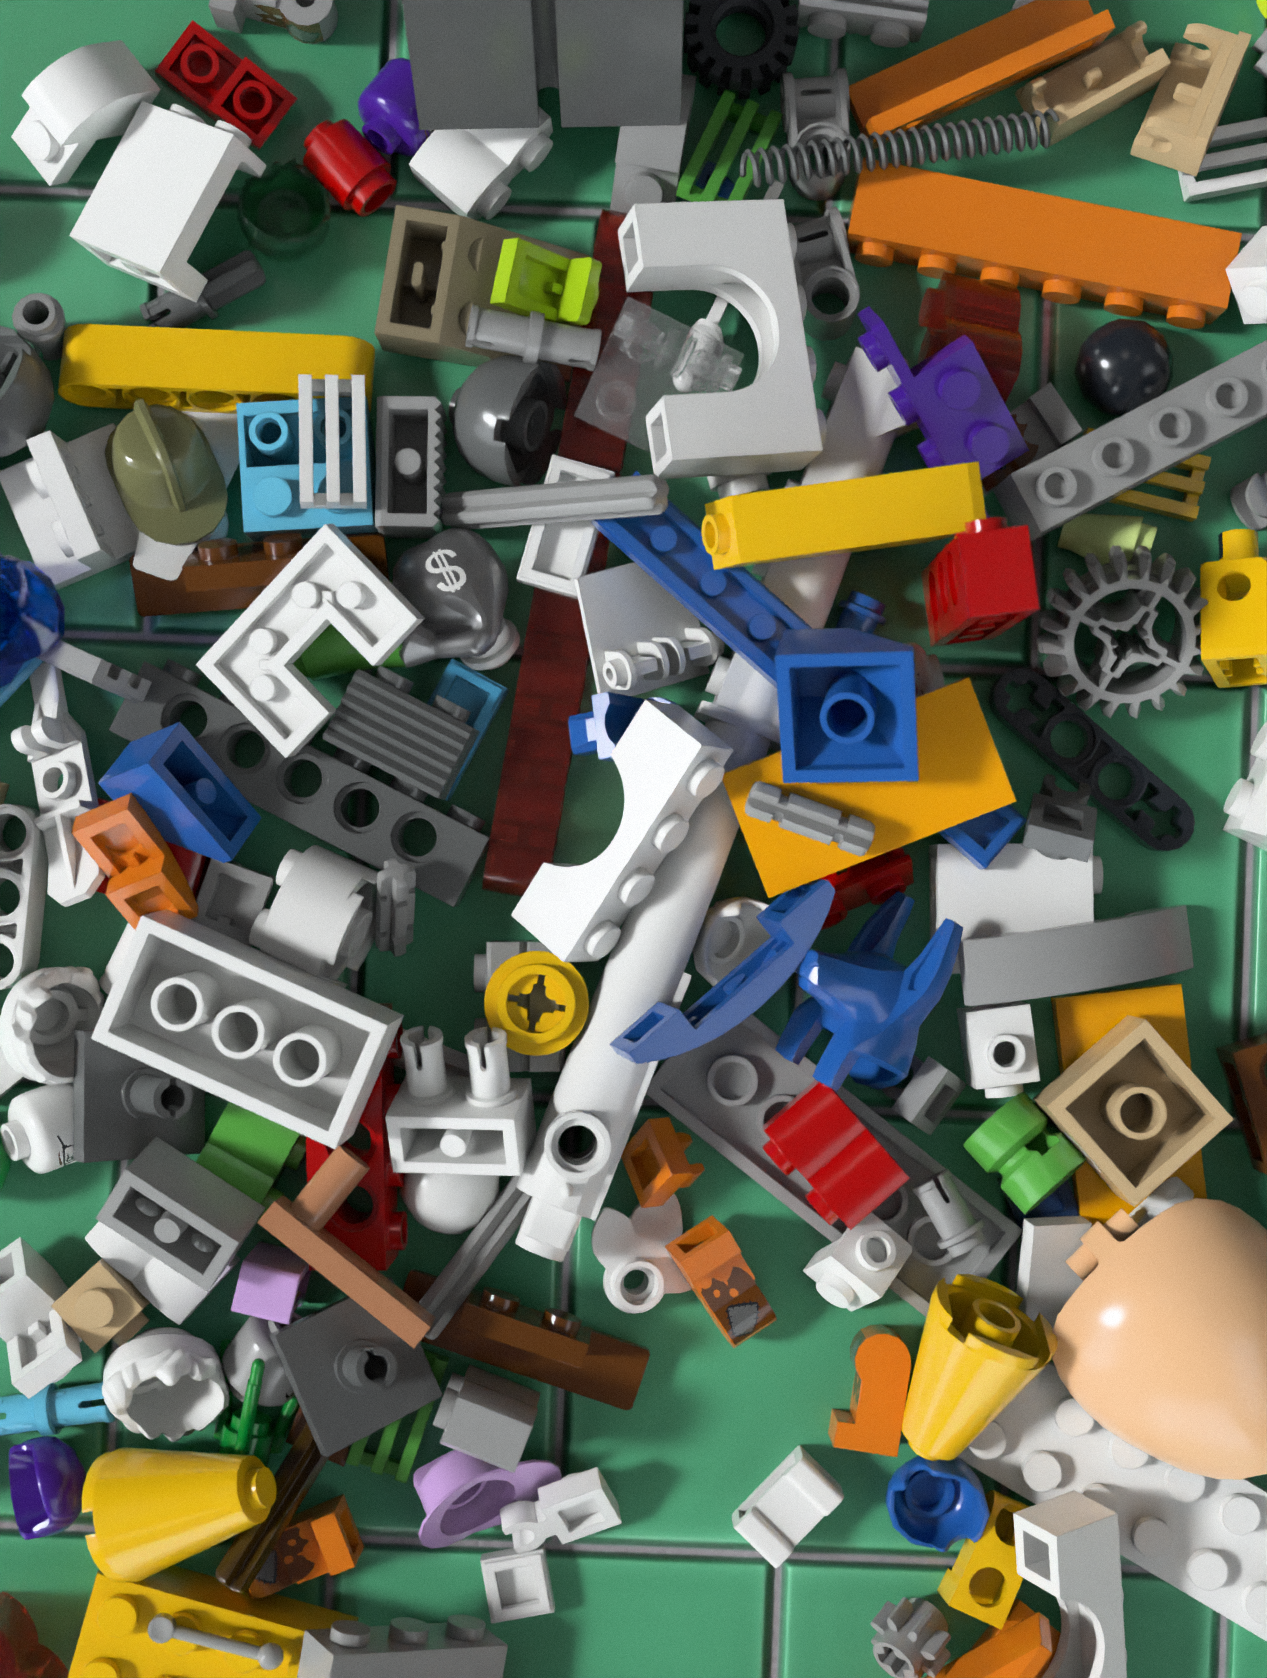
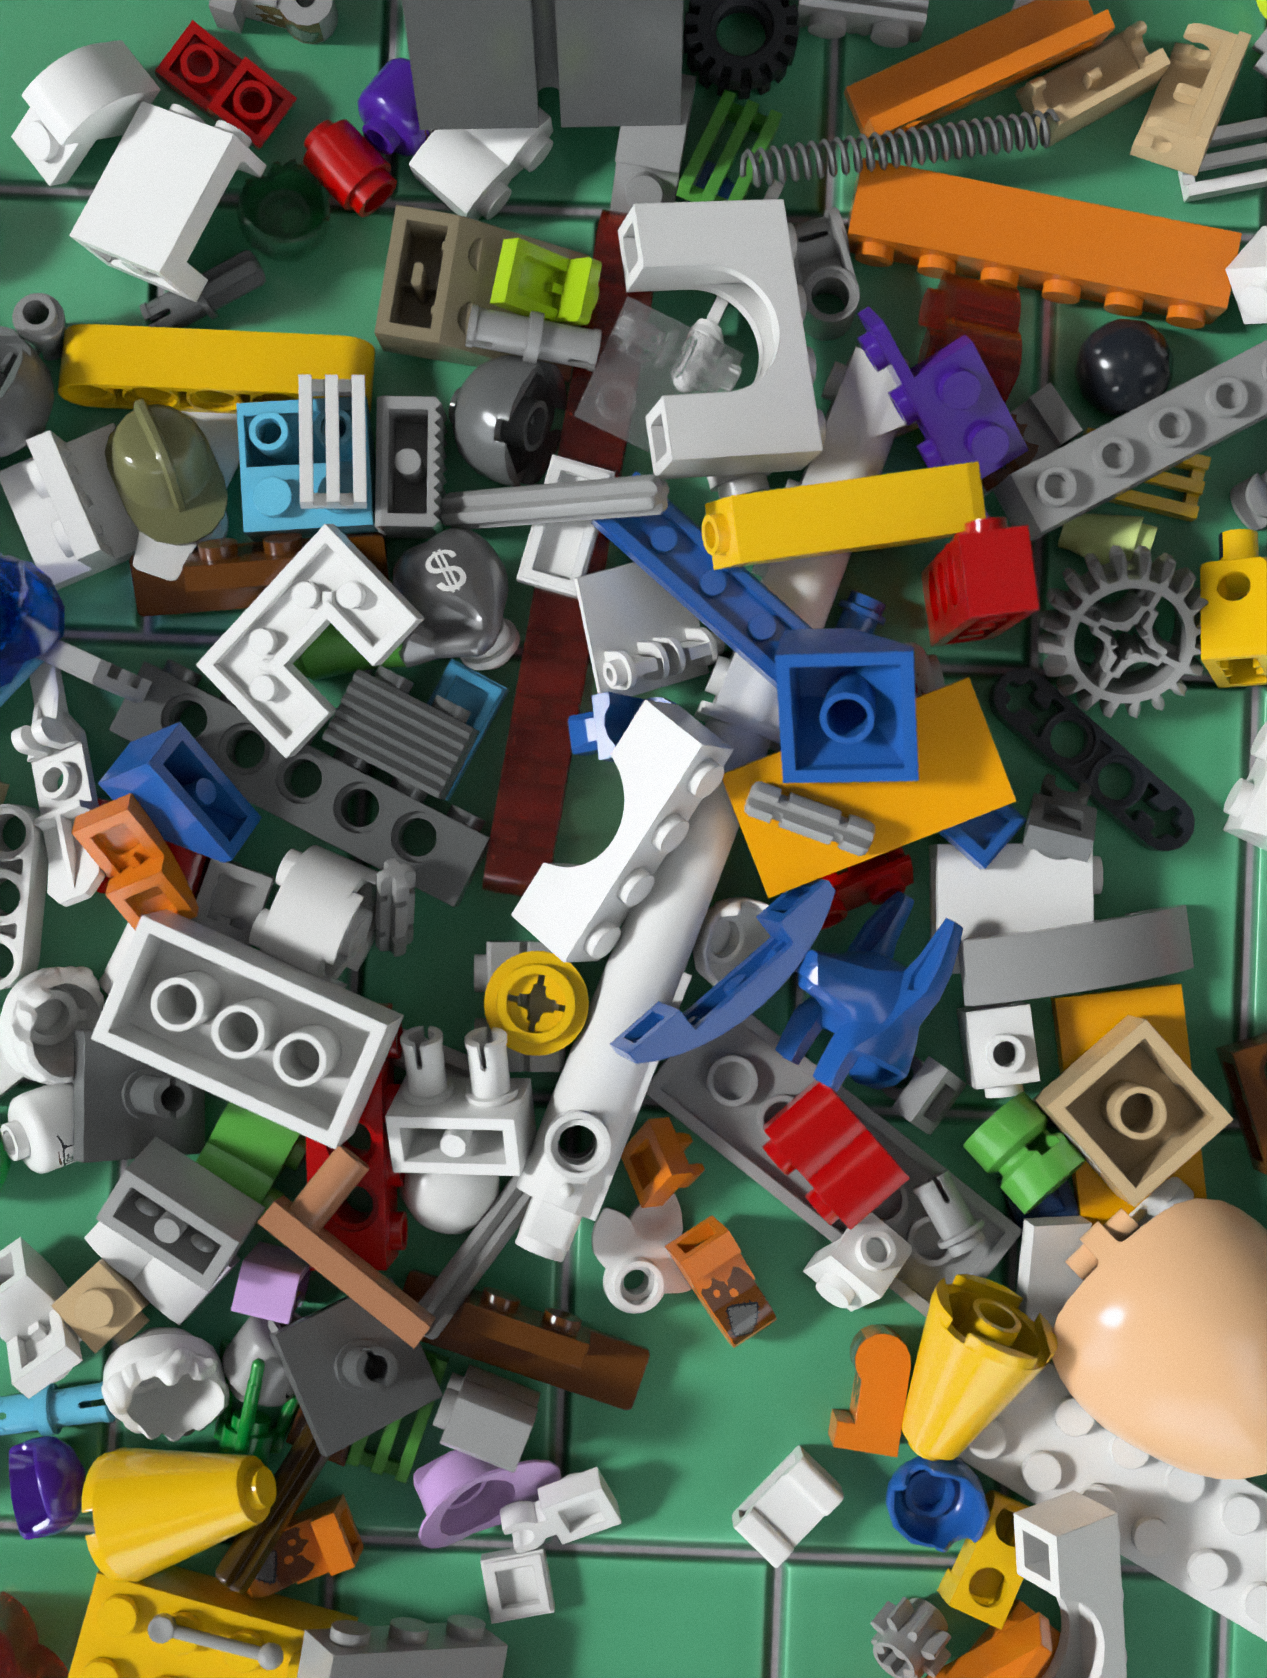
(814, 111): light grey piece -> none

